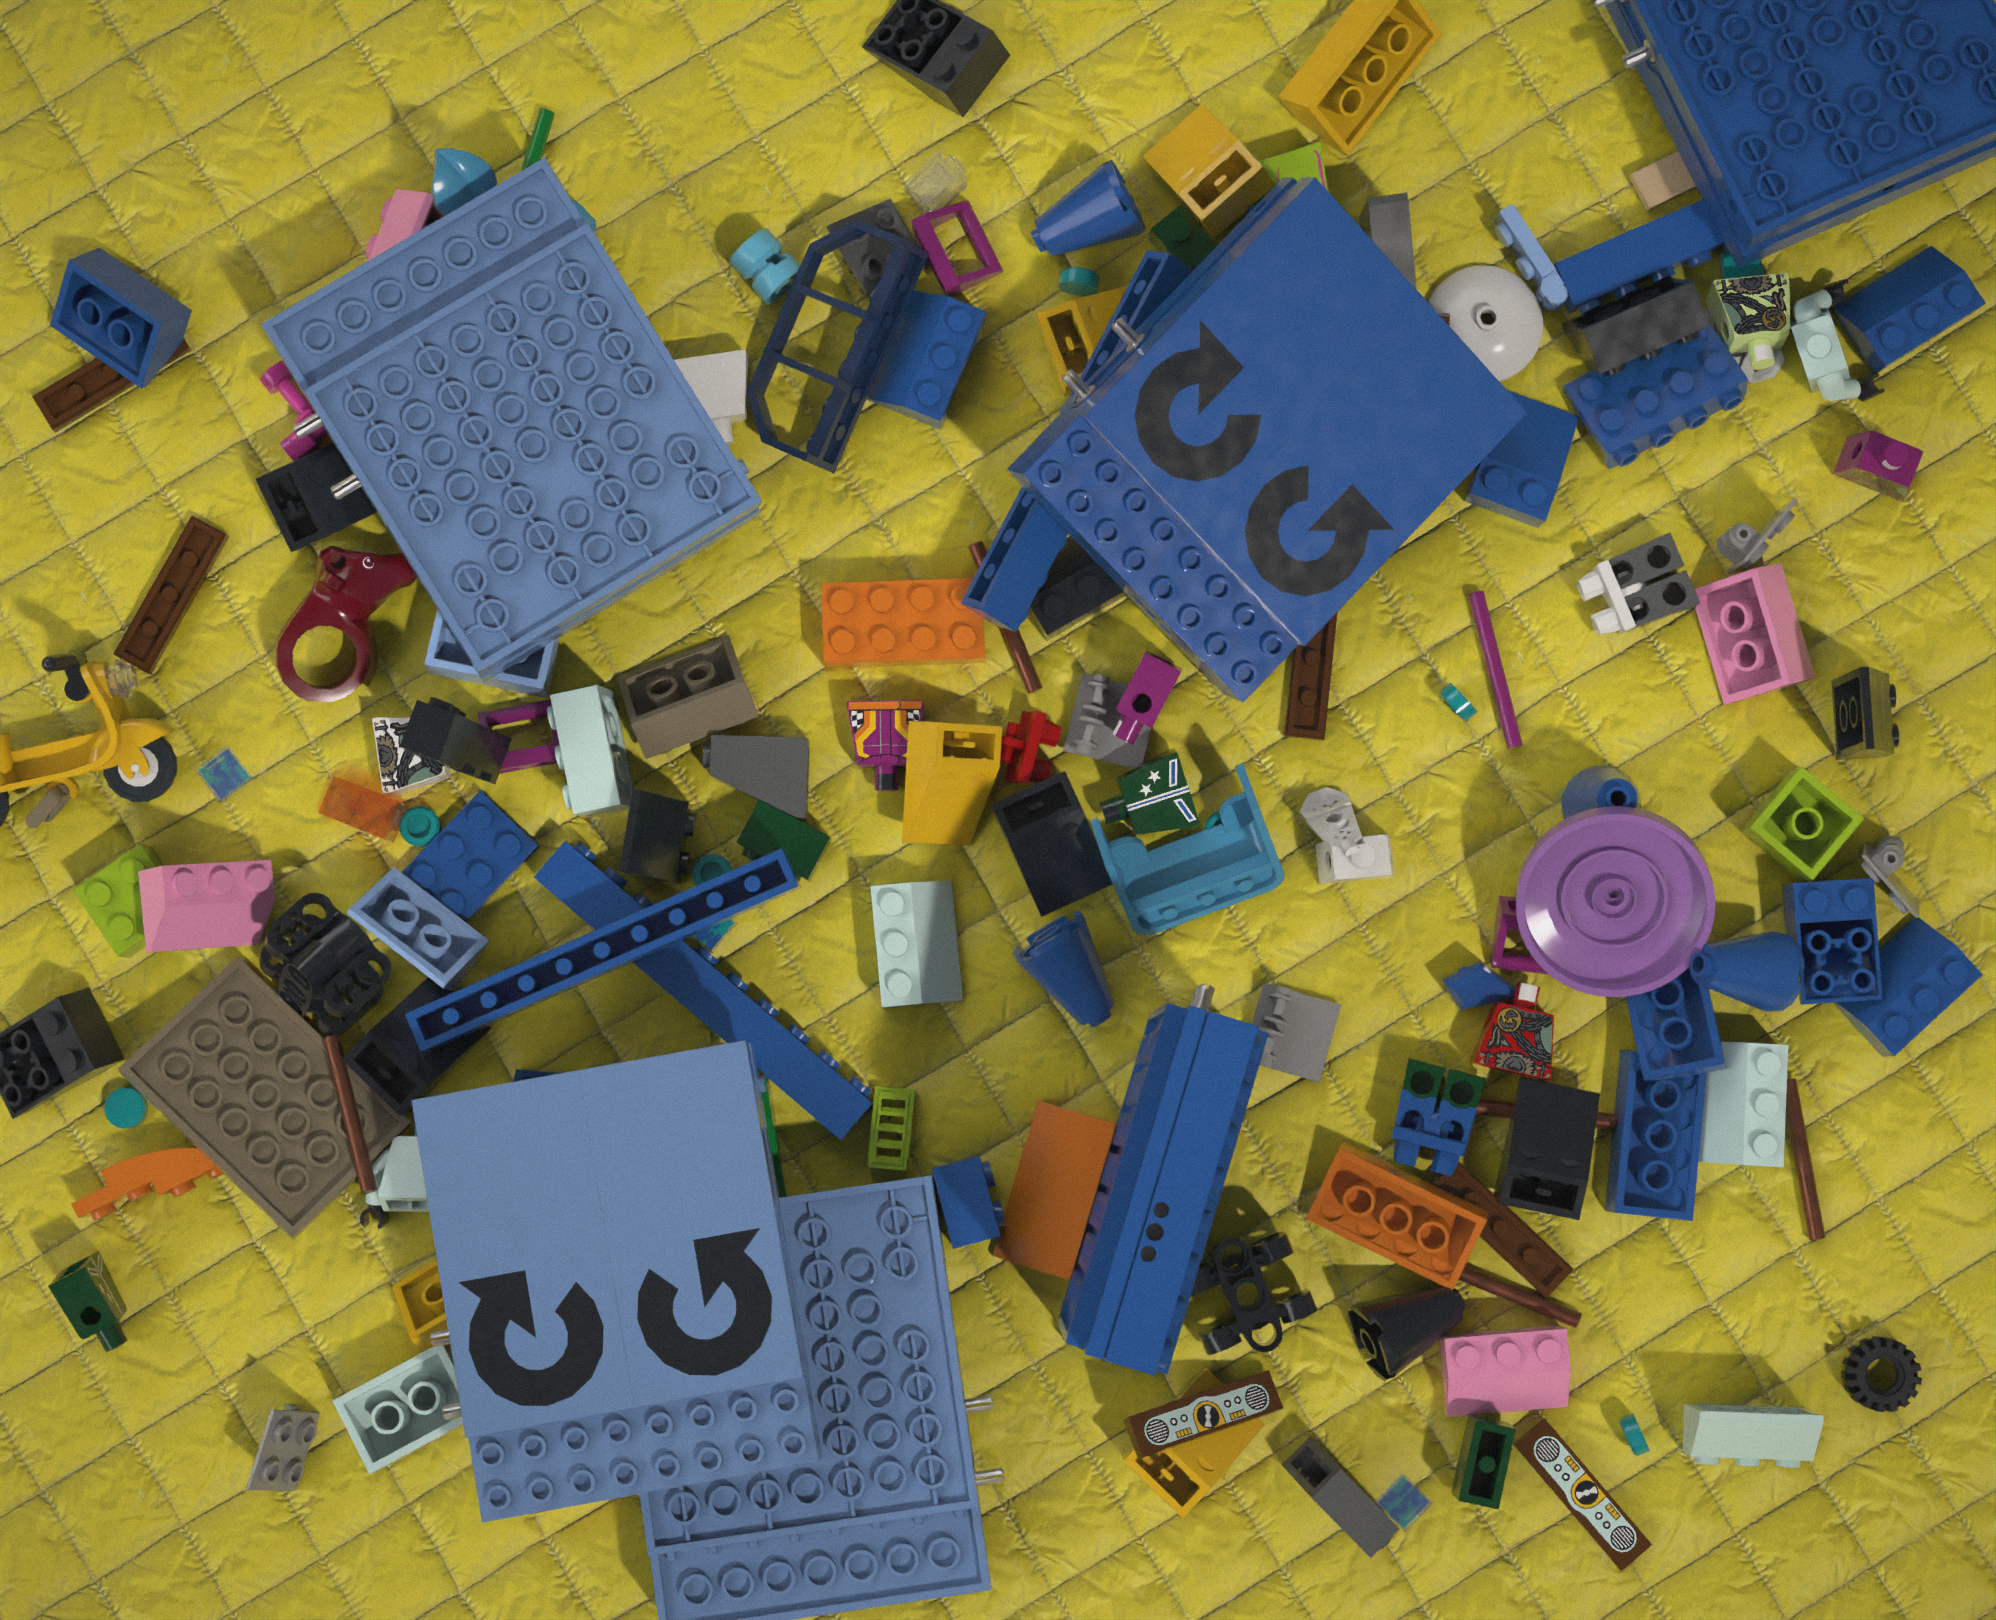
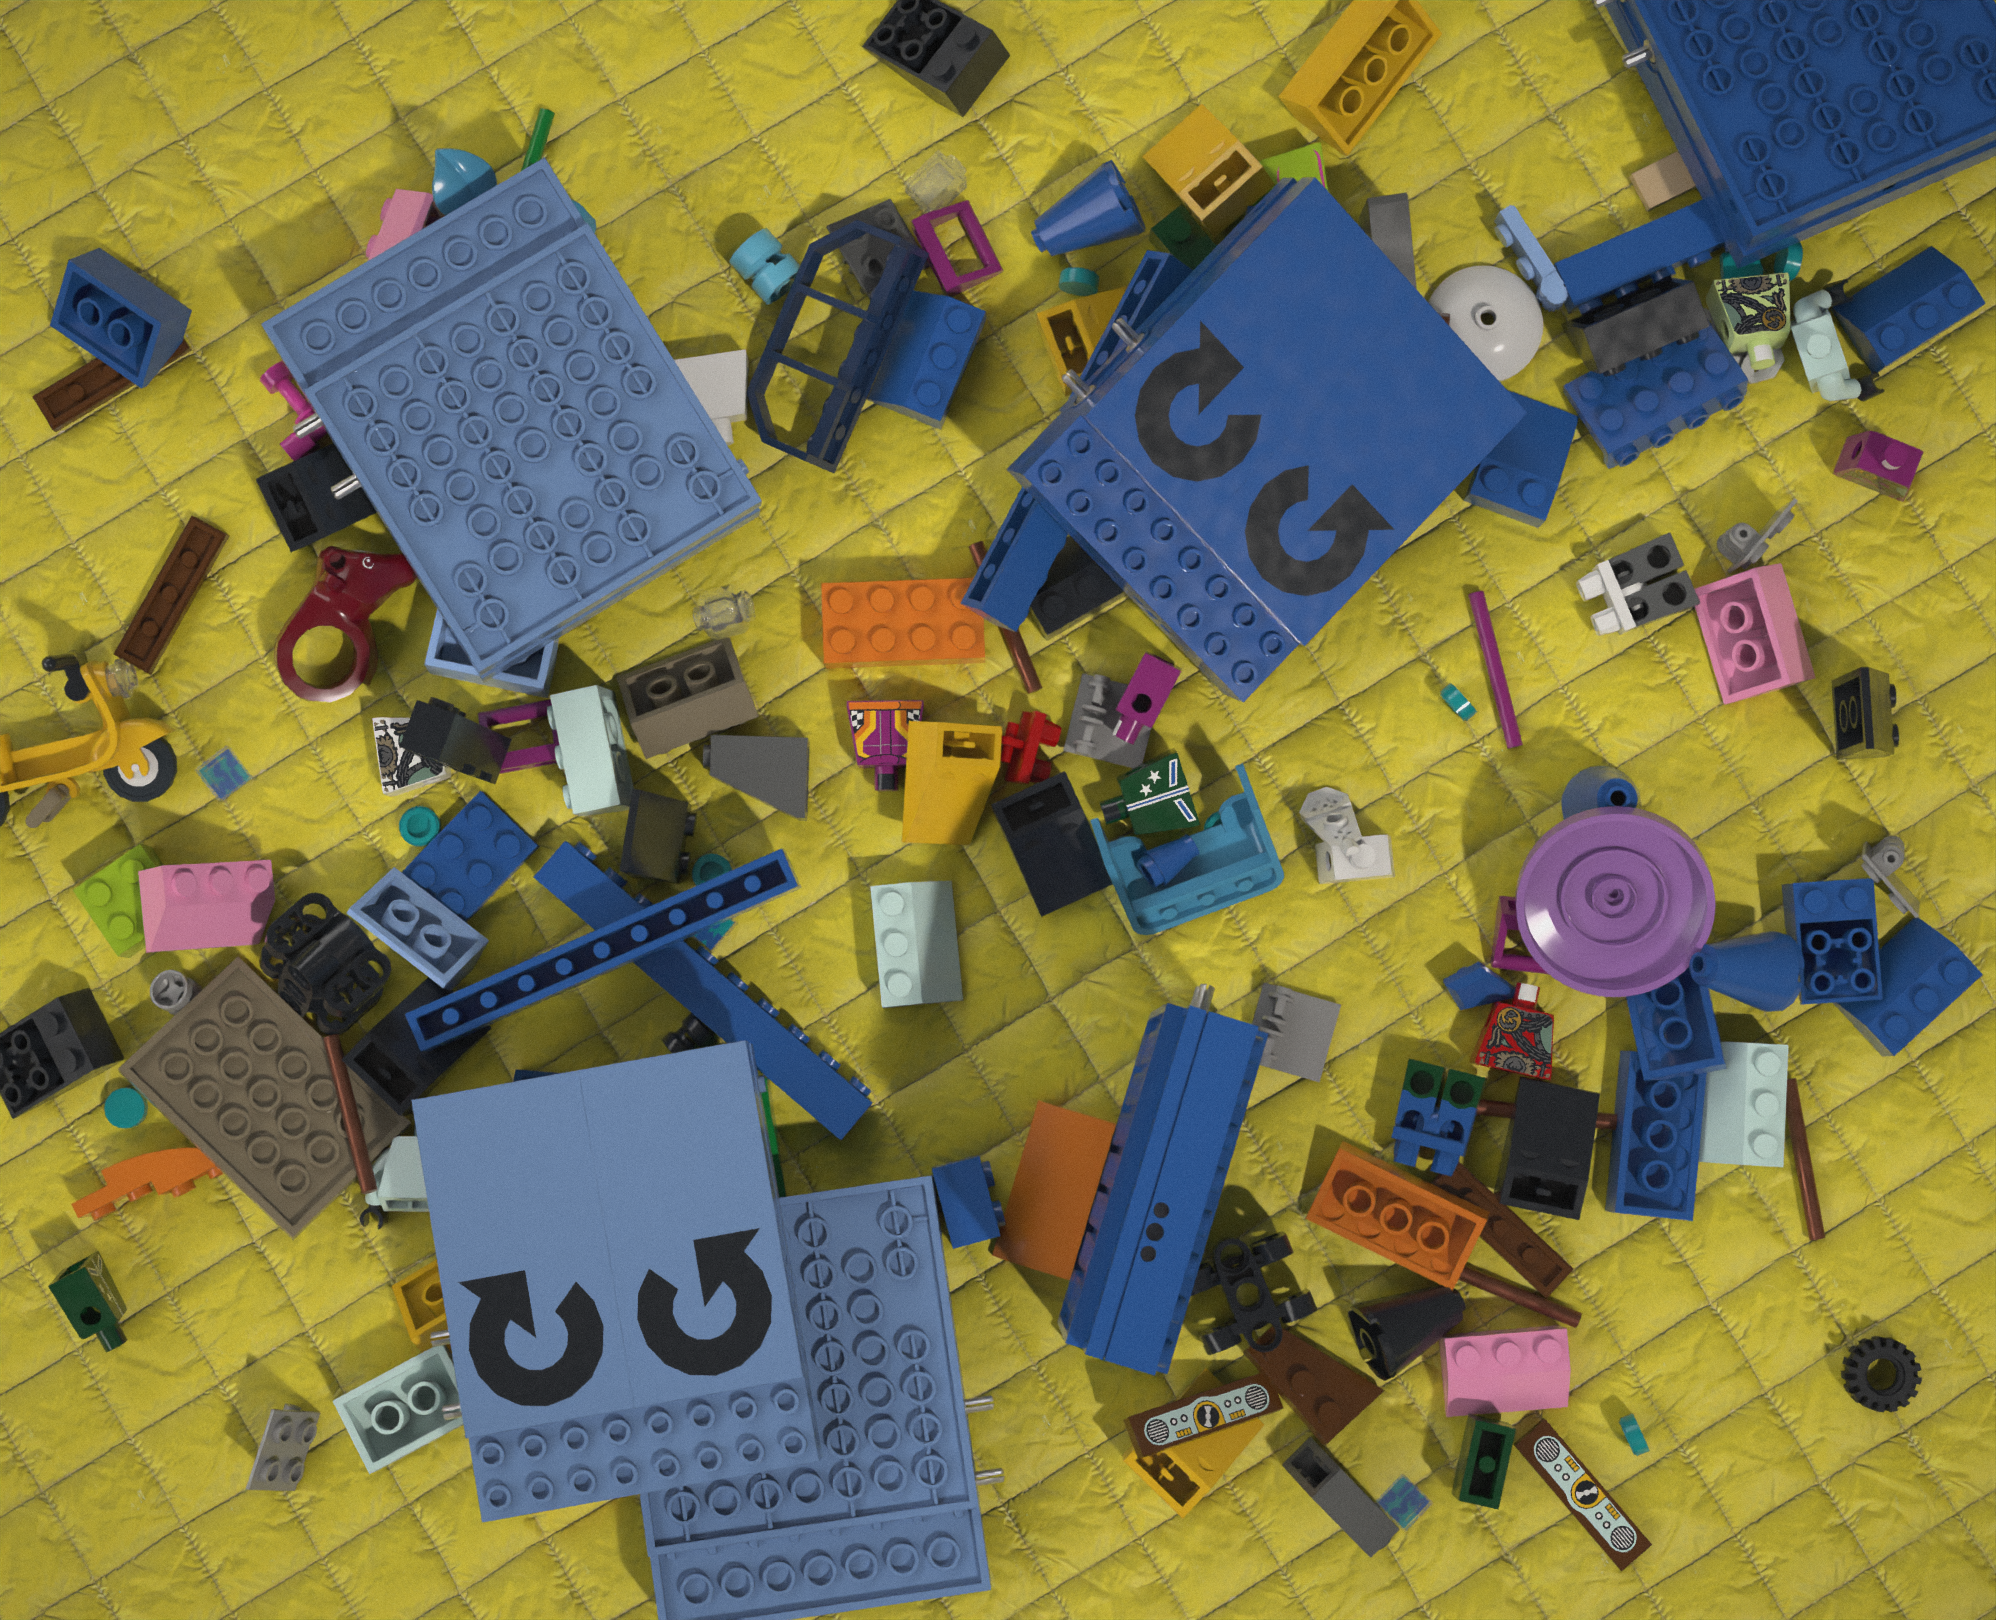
(168, 989): none -> light grey wheel
(363, 809): clear orange slope -> none
(679, 1042): none -> black wheel
(724, 611): none -> clear head
(775, 830): dark green brick -> none
(889, 1162): lime slope -> none
(1069, 968): blue cone -> none
(1167, 860): none -> blue cone
(1311, 685): reddish brown tile -> none
(1313, 1384): none -> reddish brown wing
(1750, 1434): light aqua slope -> none
(1789, 260): none -> teal tile
(1802, 824): lime brick -> none

